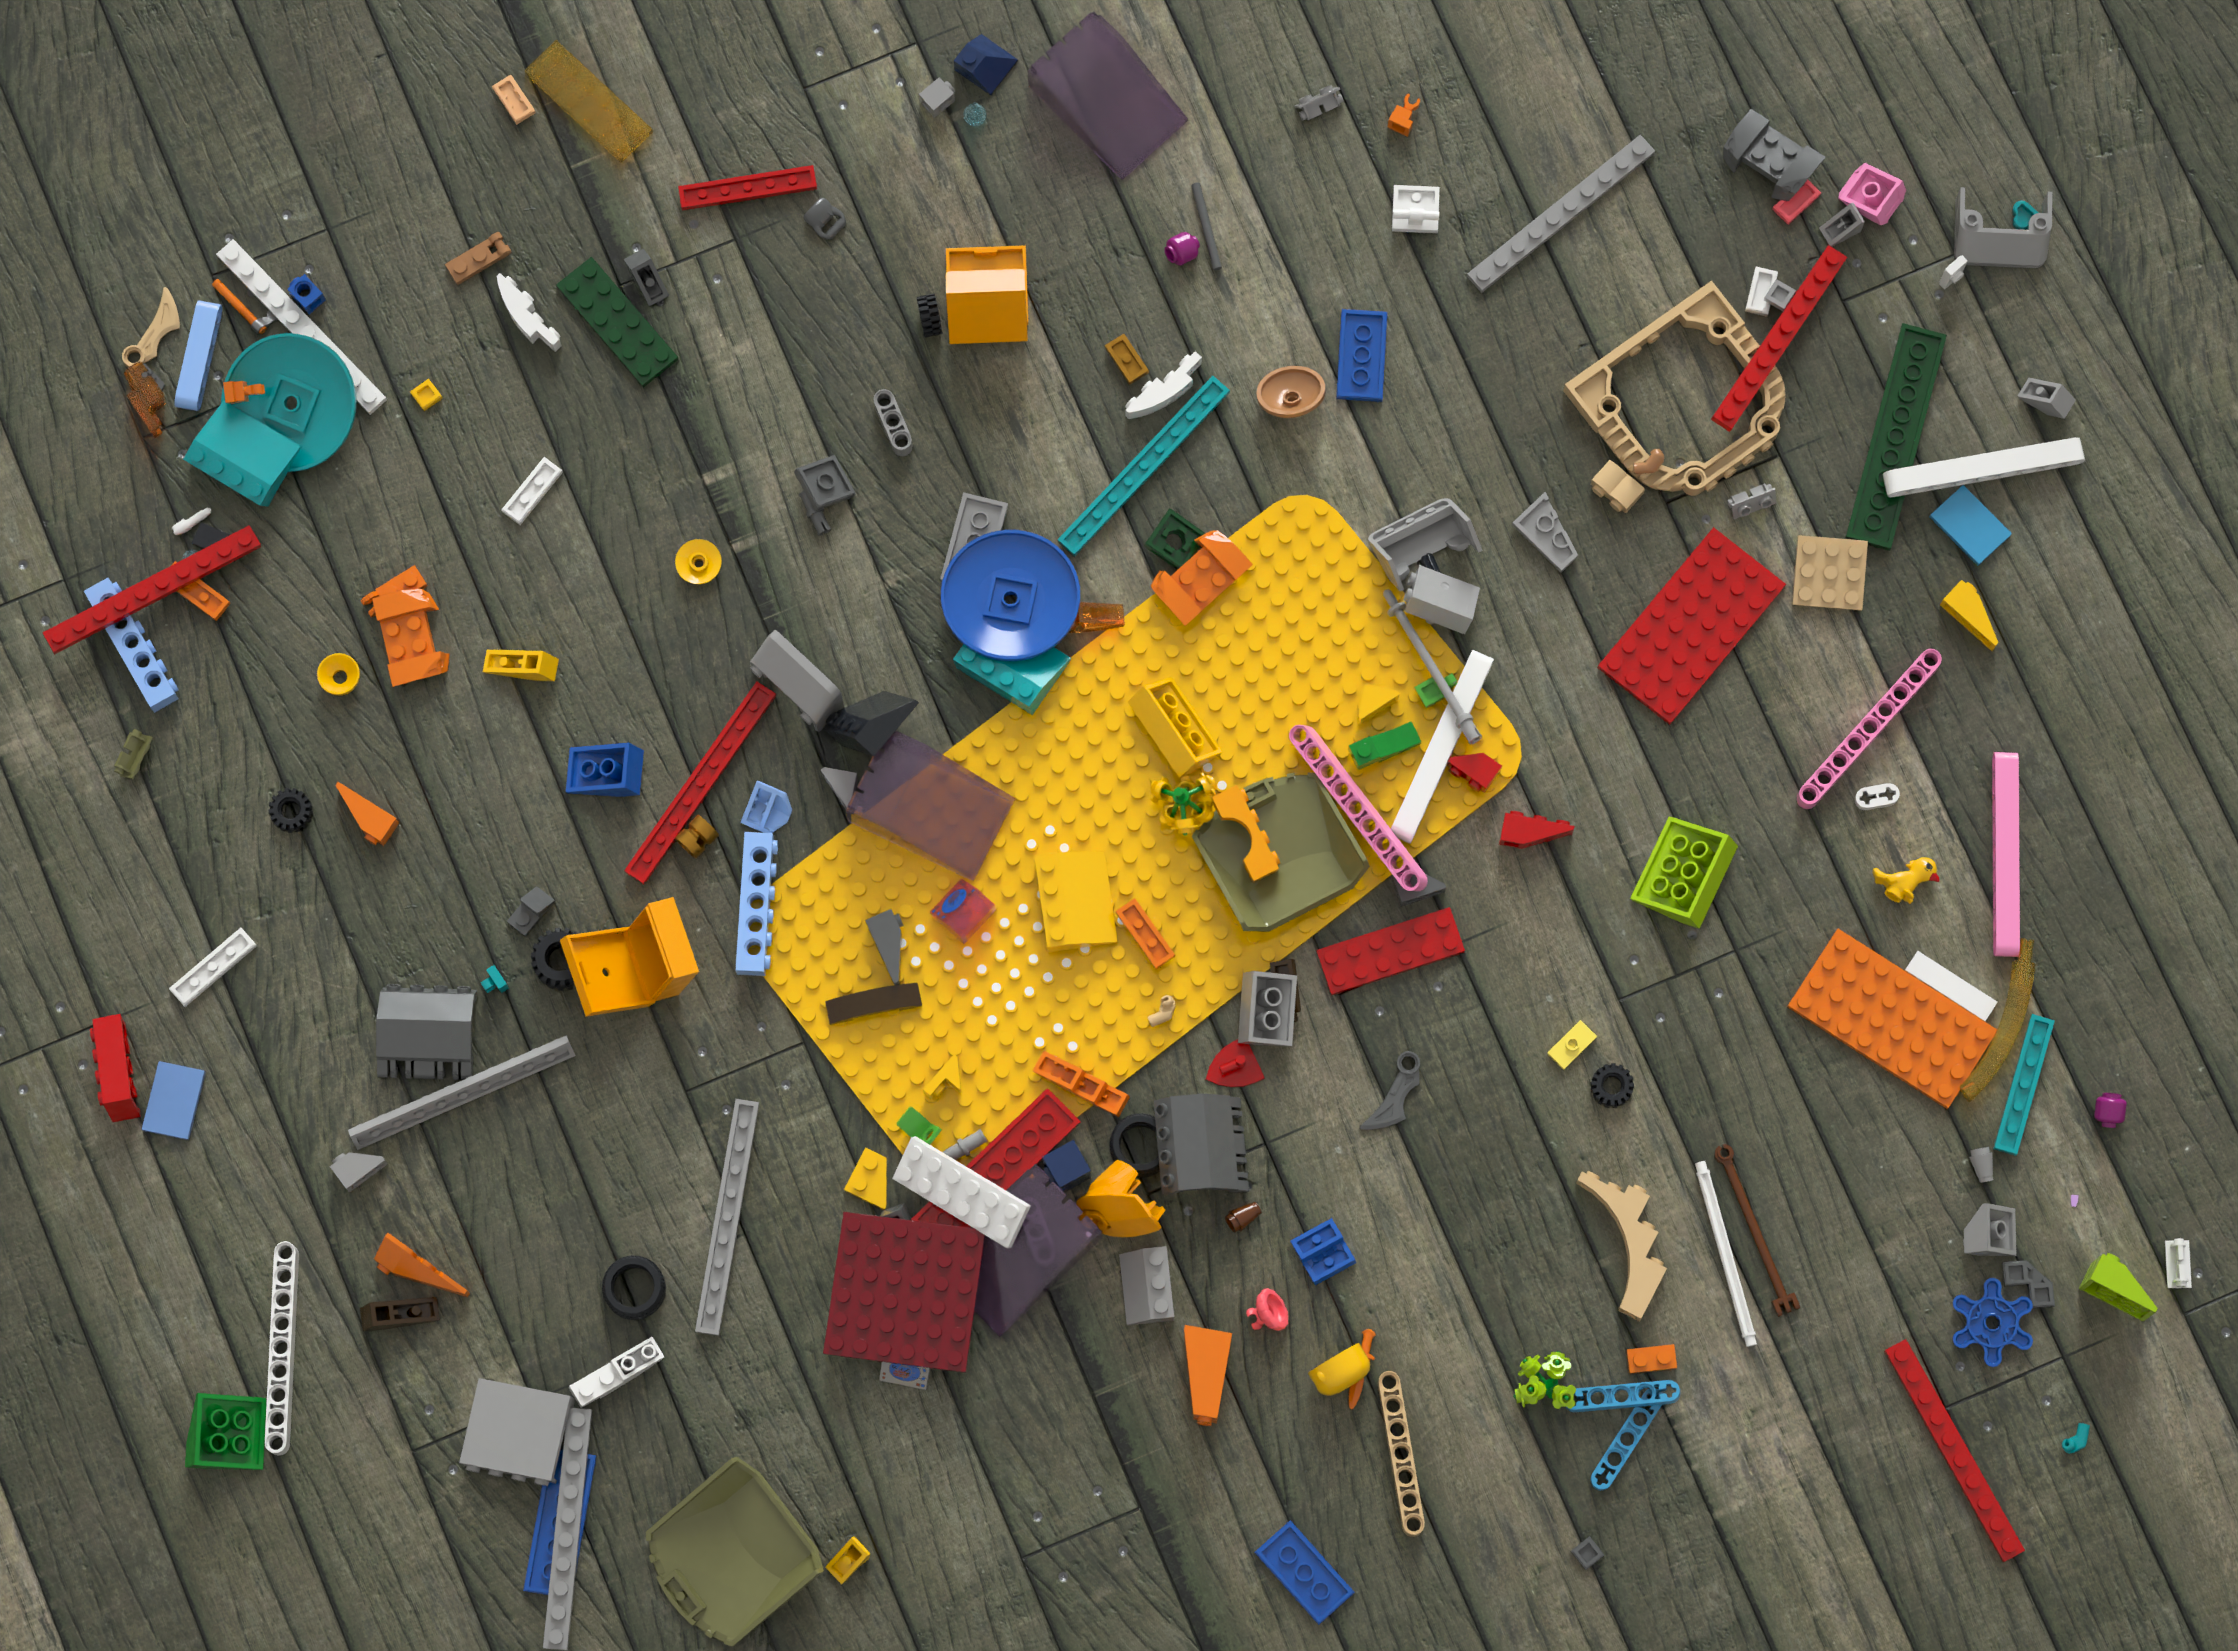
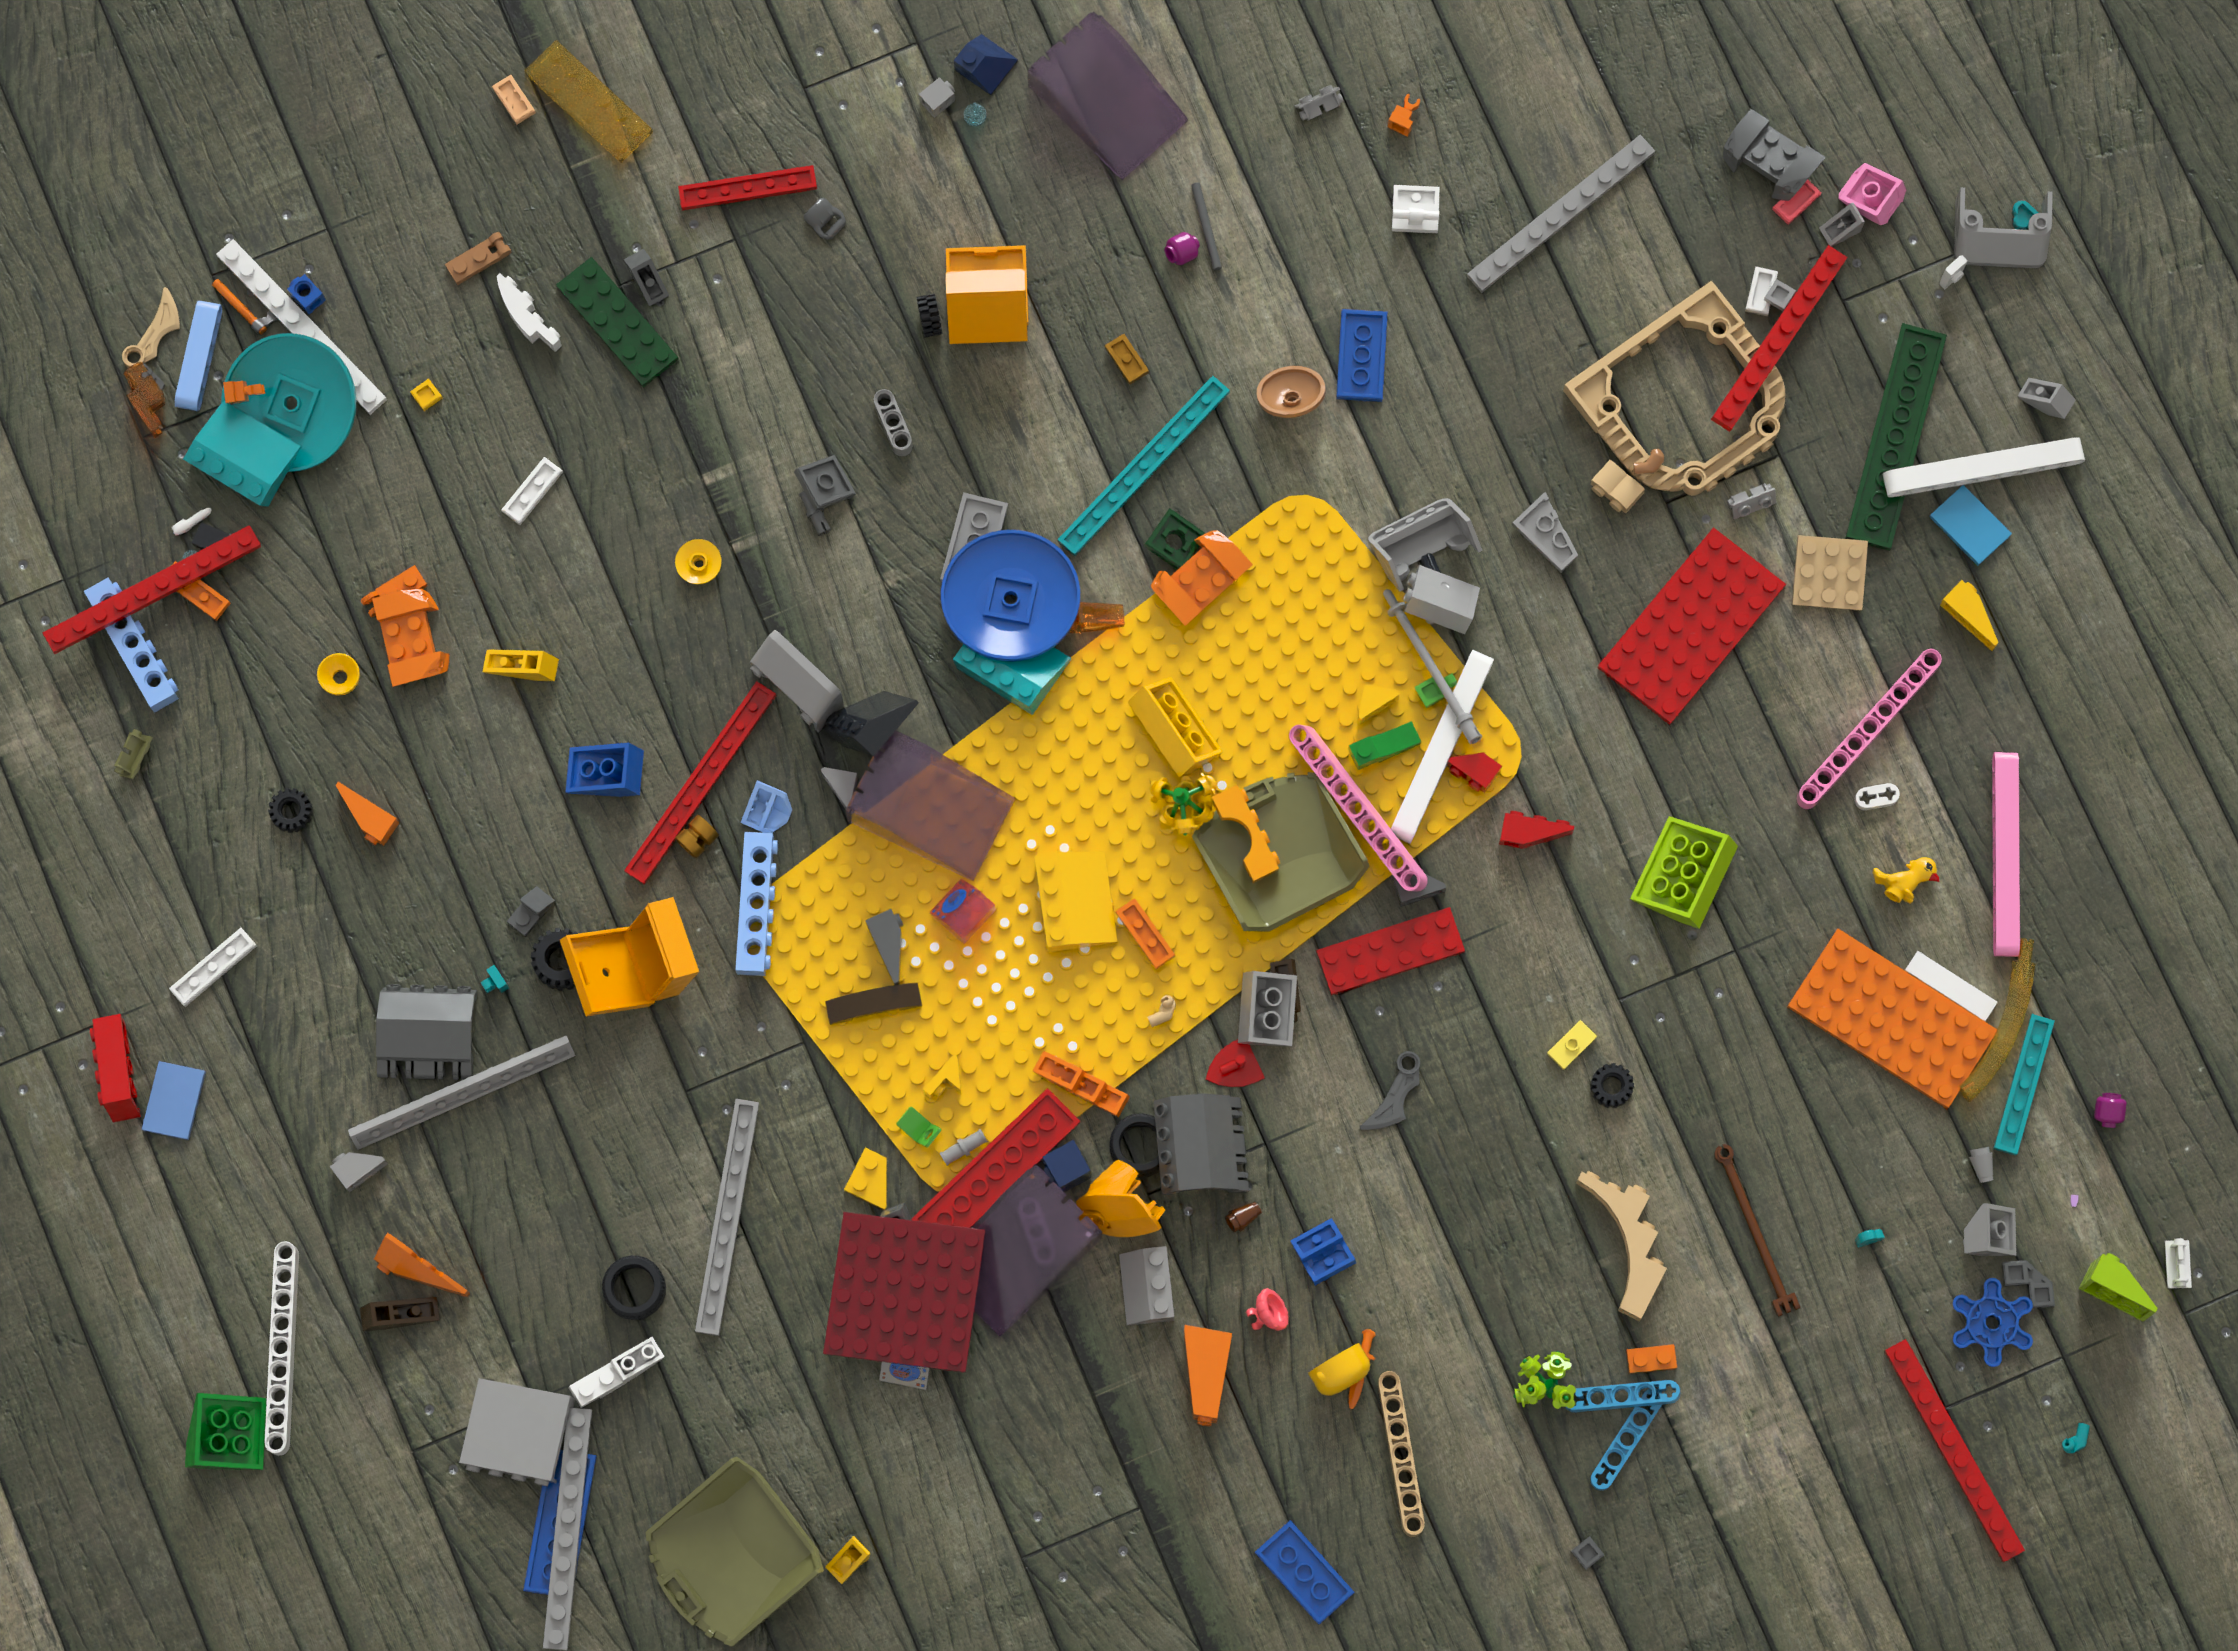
(961, 1192): white plate -> none
(1158, 395): white slope -> none
(1725, 1254): white piece -> none
(1869, 1237): none -> teal tile

